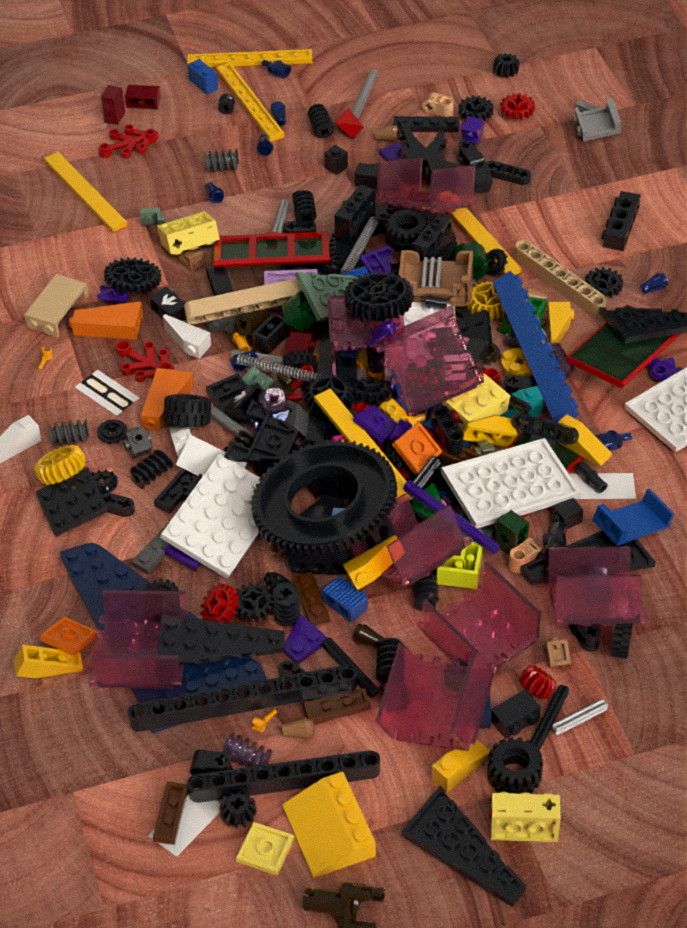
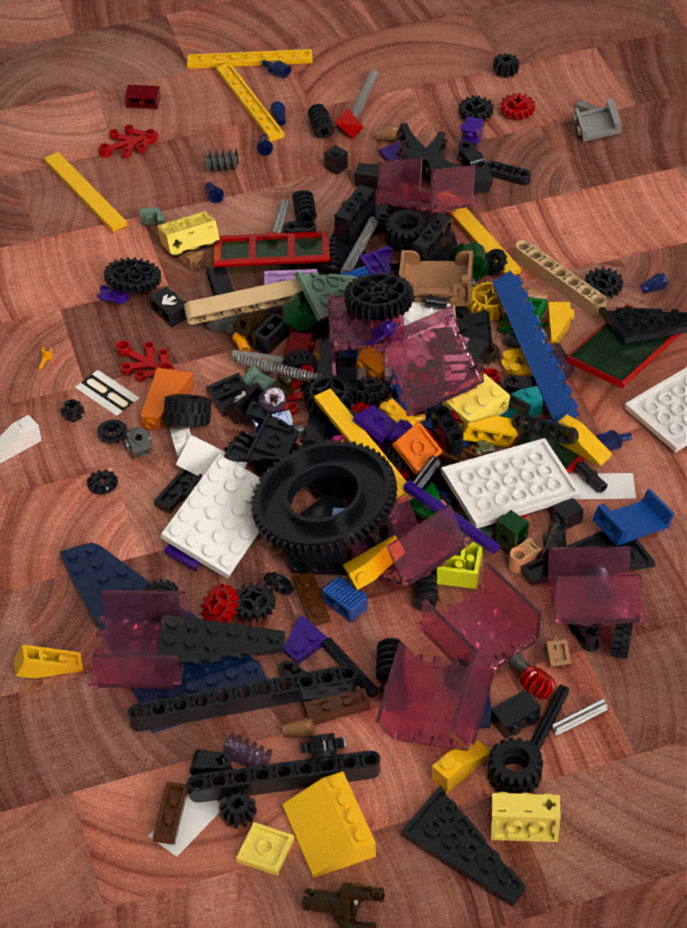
(54, 304): tan panel -> none
(60, 464): yellow gear -> none
(68, 636): orange plate -> none
(69, 432): dark grey piece -> none
(72, 410): none -> black gear
(72, 502): black plate -> none
(109, 321): orange slope -> none
(112, 104): dark red brick -> none
(118, 503): black beam -> none
(150, 468): black piece -> none
(151, 554): dark grey plate -> none
(188, 337): white slope -> none
(203, 76): blue brick -> none
(226, 103): black wheel -> none
(226, 421): light grey axle -> none
(237, 367): clear blue cone -> none
(260, 724): light orange hand -> none
(286, 604): black piece -> none
(297, 418): dark grey slope -> none
(323, 745): none -> black gear
(365, 635): dark brown cone -> none
(375, 360): black piece -> none
(429, 124): black plate -> none
(432, 261): light grey tile -> none
(440, 104): light nougat piece -> none
(518, 662): none -> dark grey pin
(621, 221): black brick -> none
(663, 369): dark purple plate -> none

